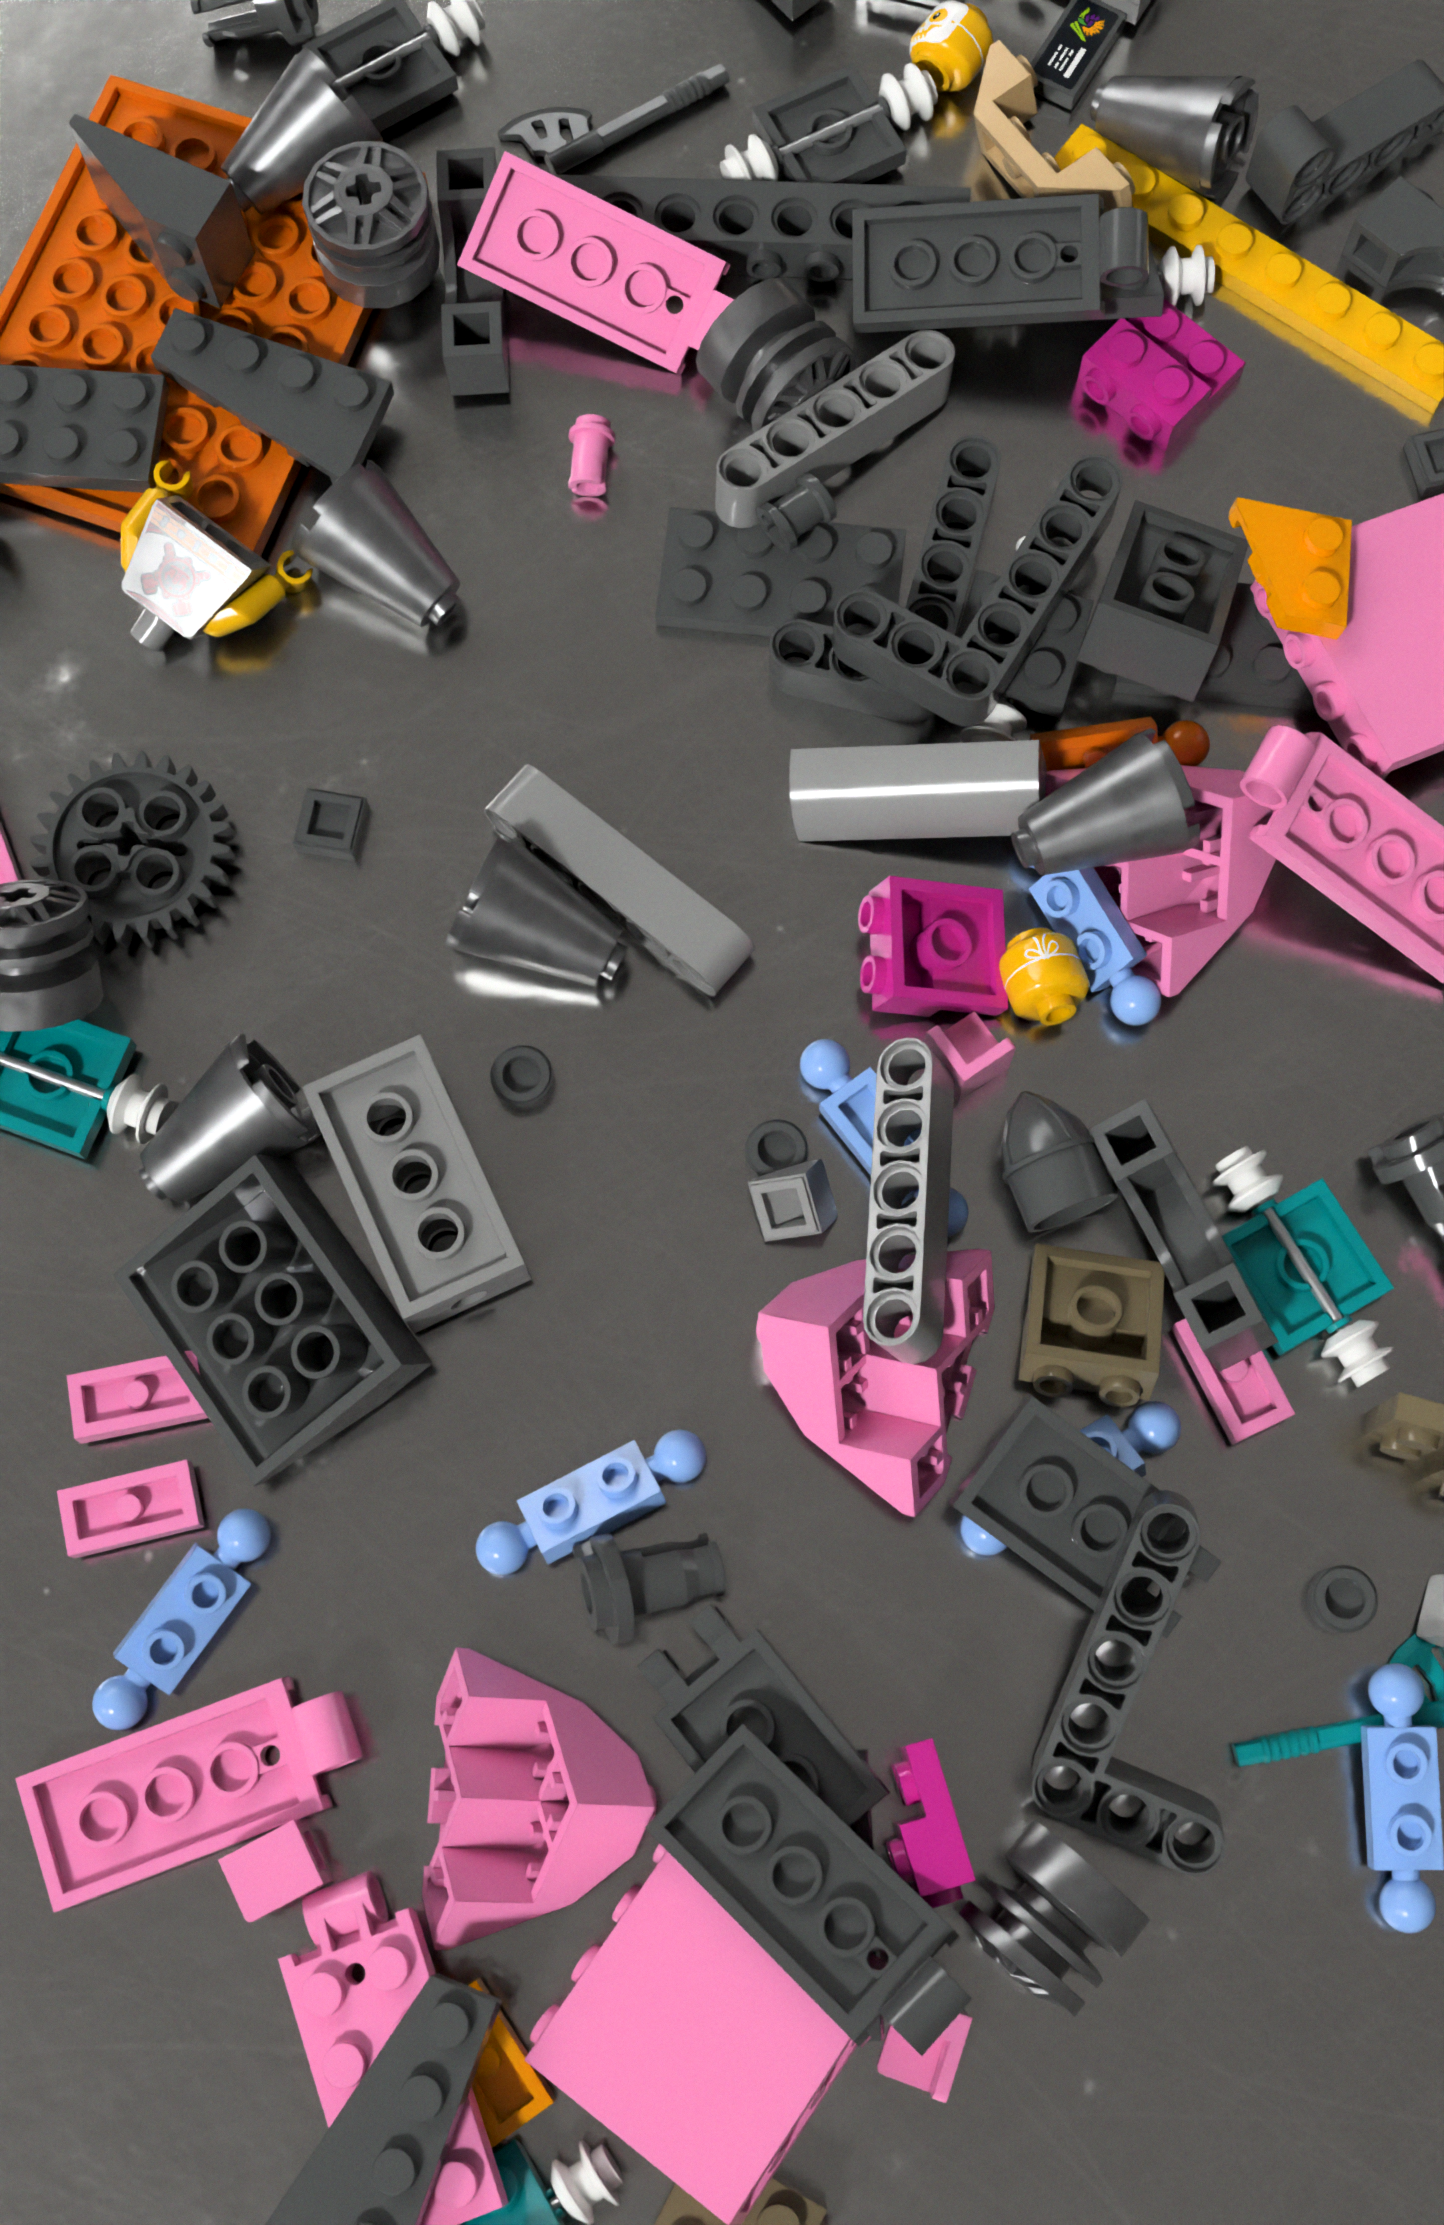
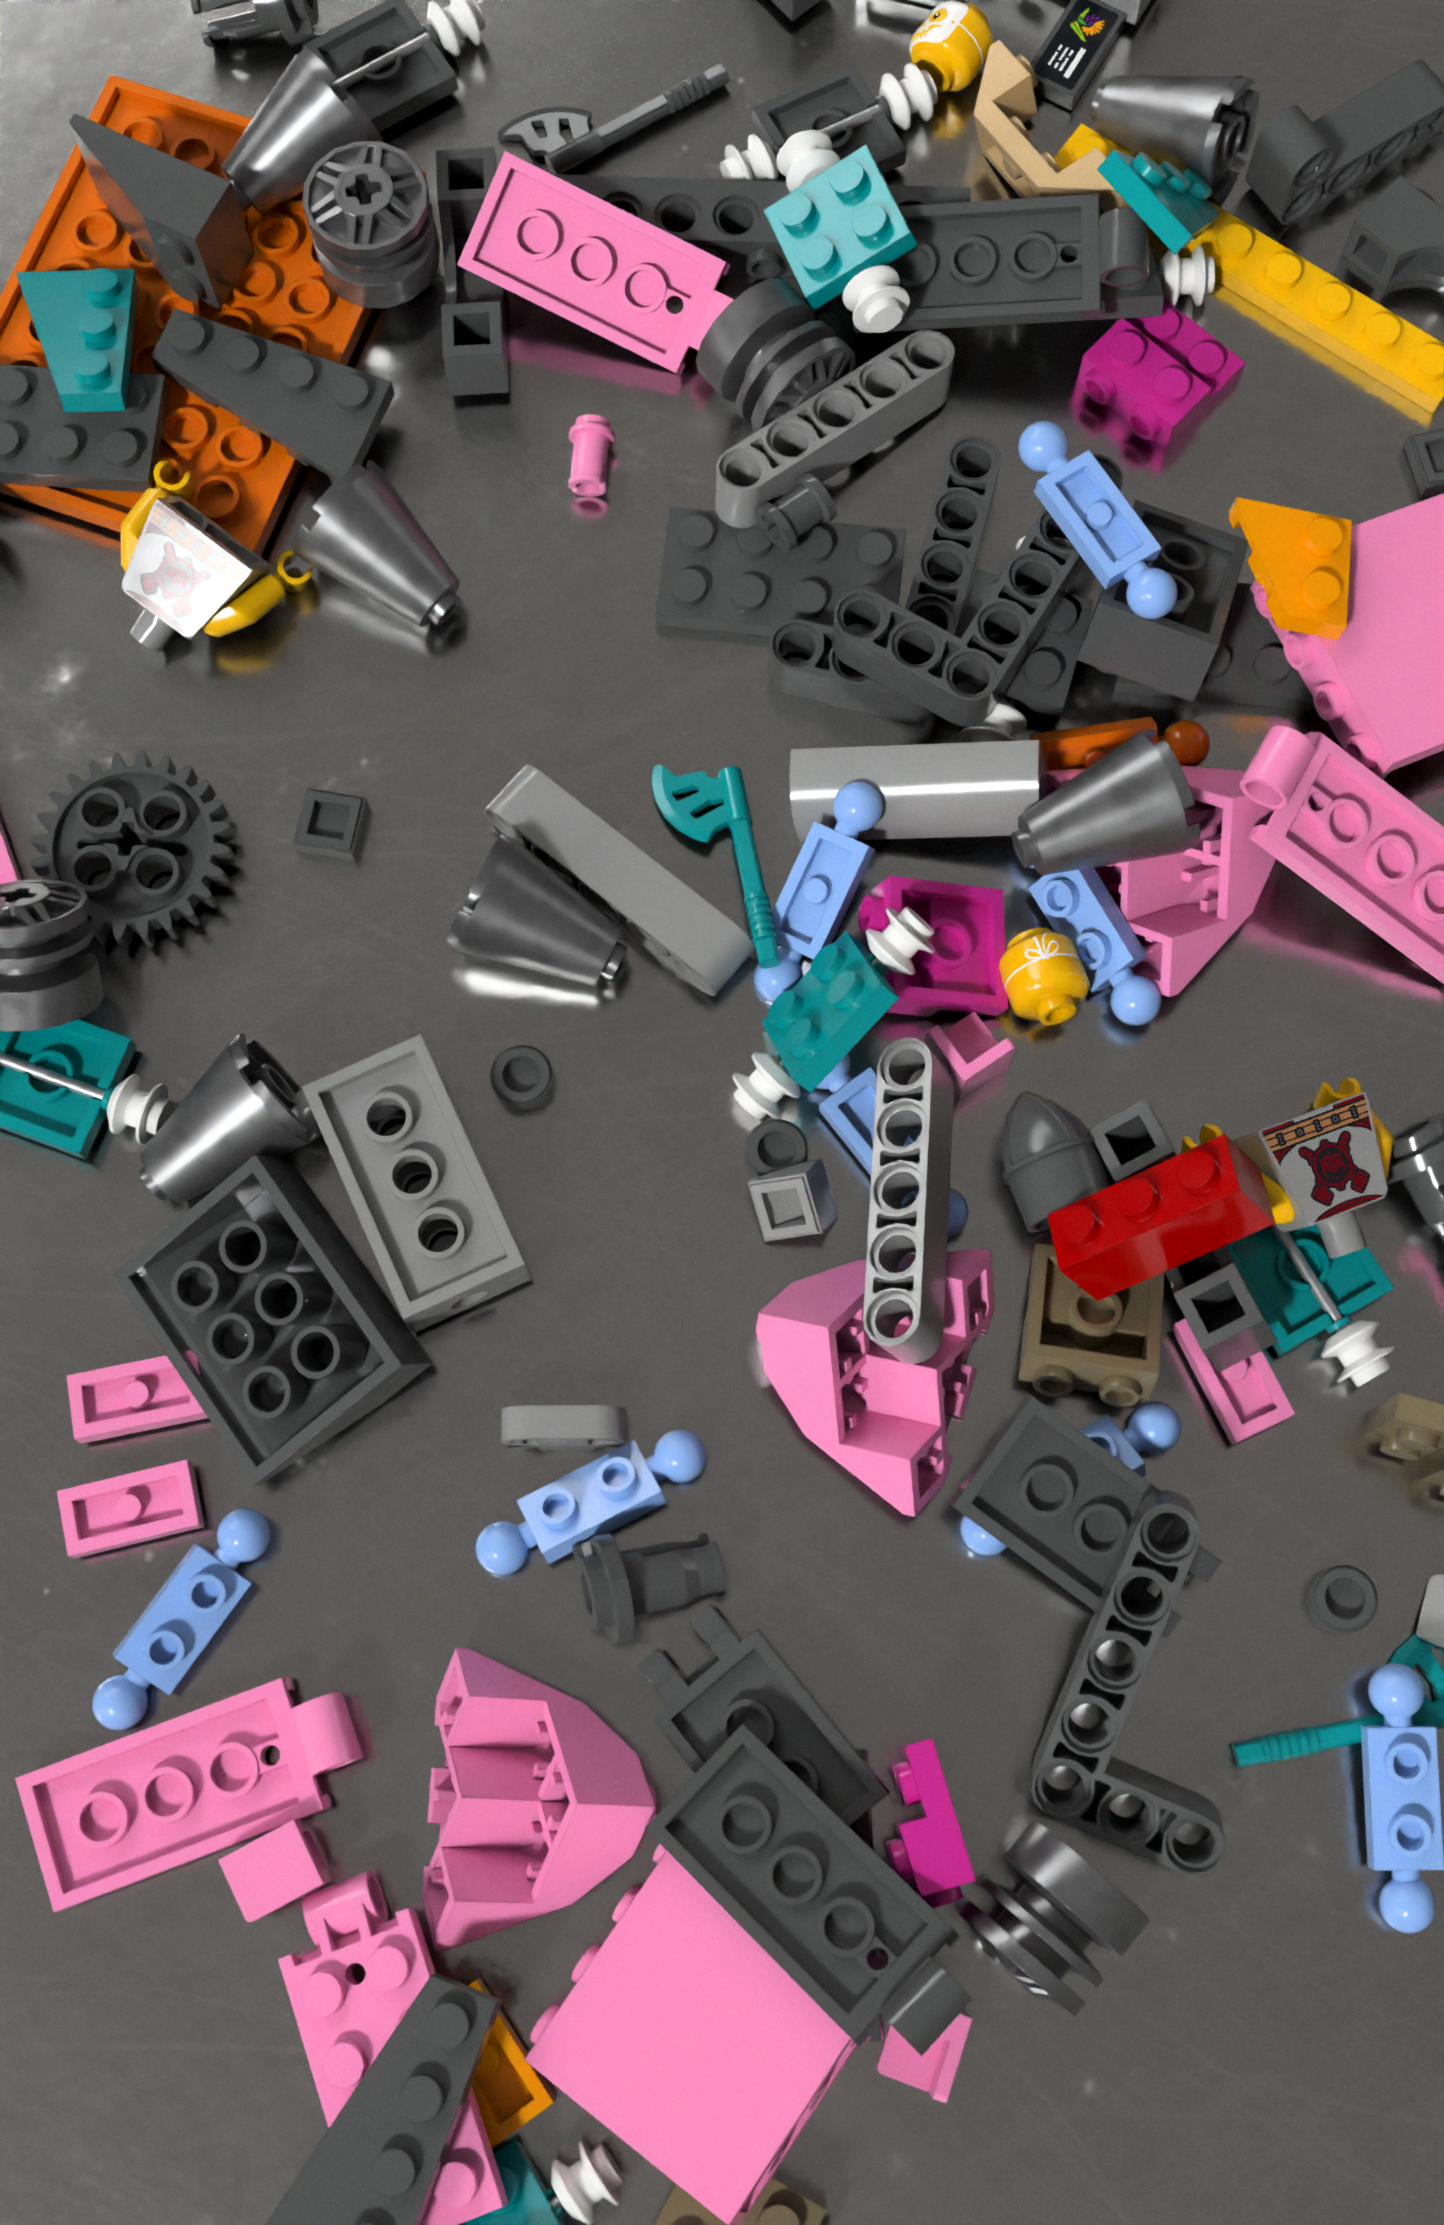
(85, 333): none -> teal wing
(563, 1425): none -> light grey beam
(735, 814): none -> teal piece
(820, 886): none -> light blue plate
(830, 1011): none -> teal plate
(841, 230): none -> plate
(1097, 520): none -> light blue plate
(1160, 1218): none -> red brick
(1164, 198): none -> teal wing
(1321, 1164): none -> torso

